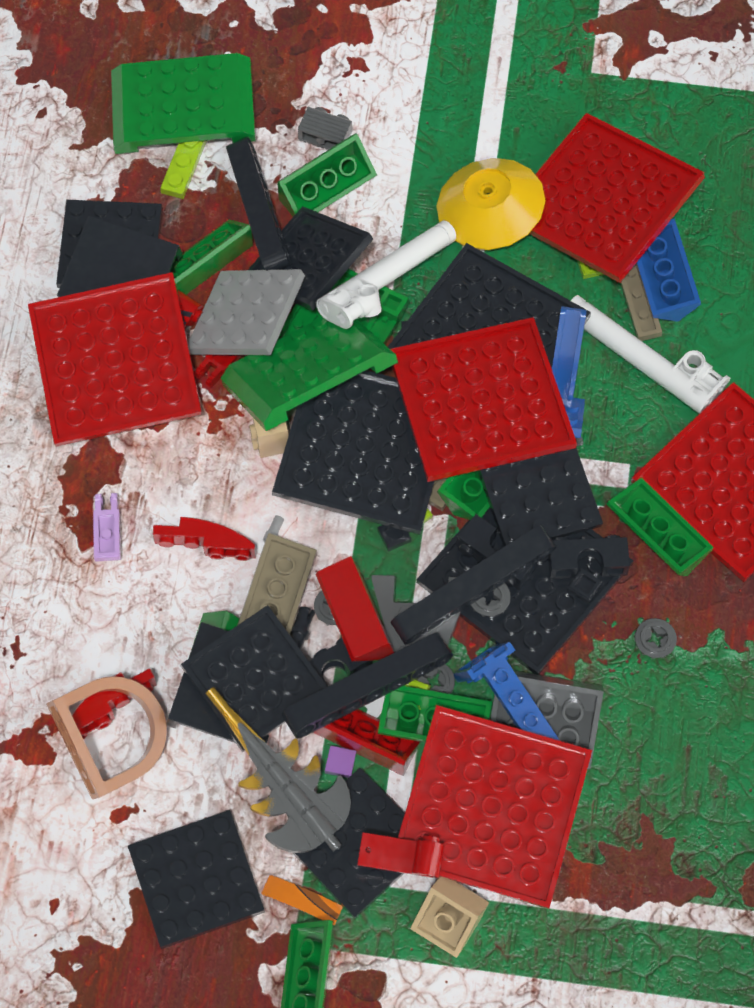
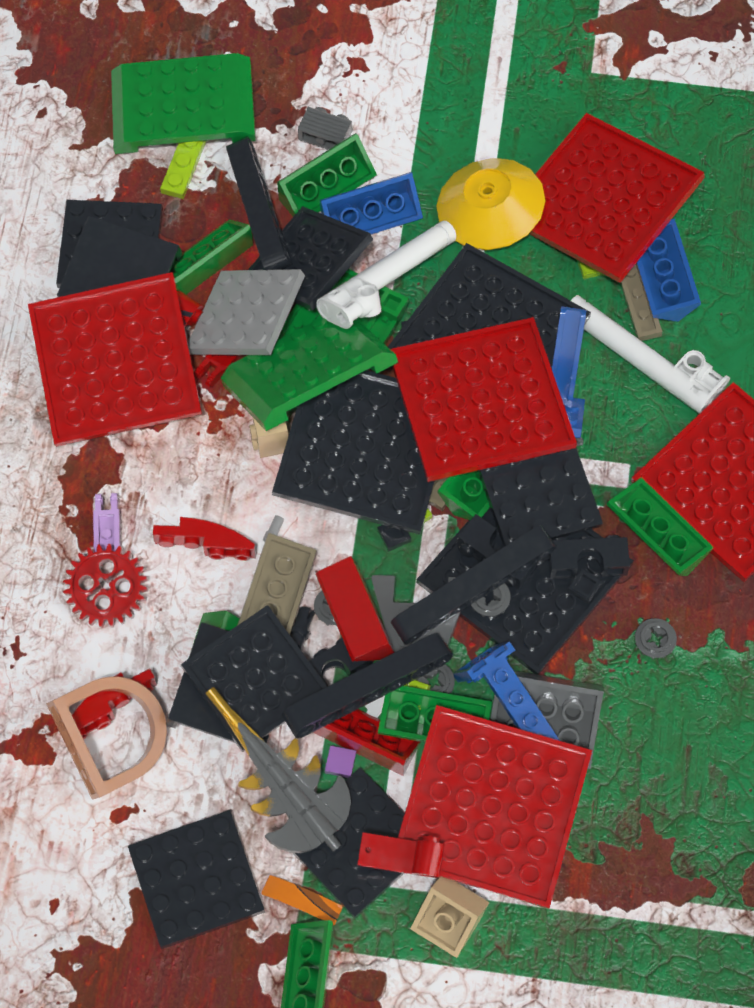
(120, 603): none -> red gear
(376, 205): none -> blue slope

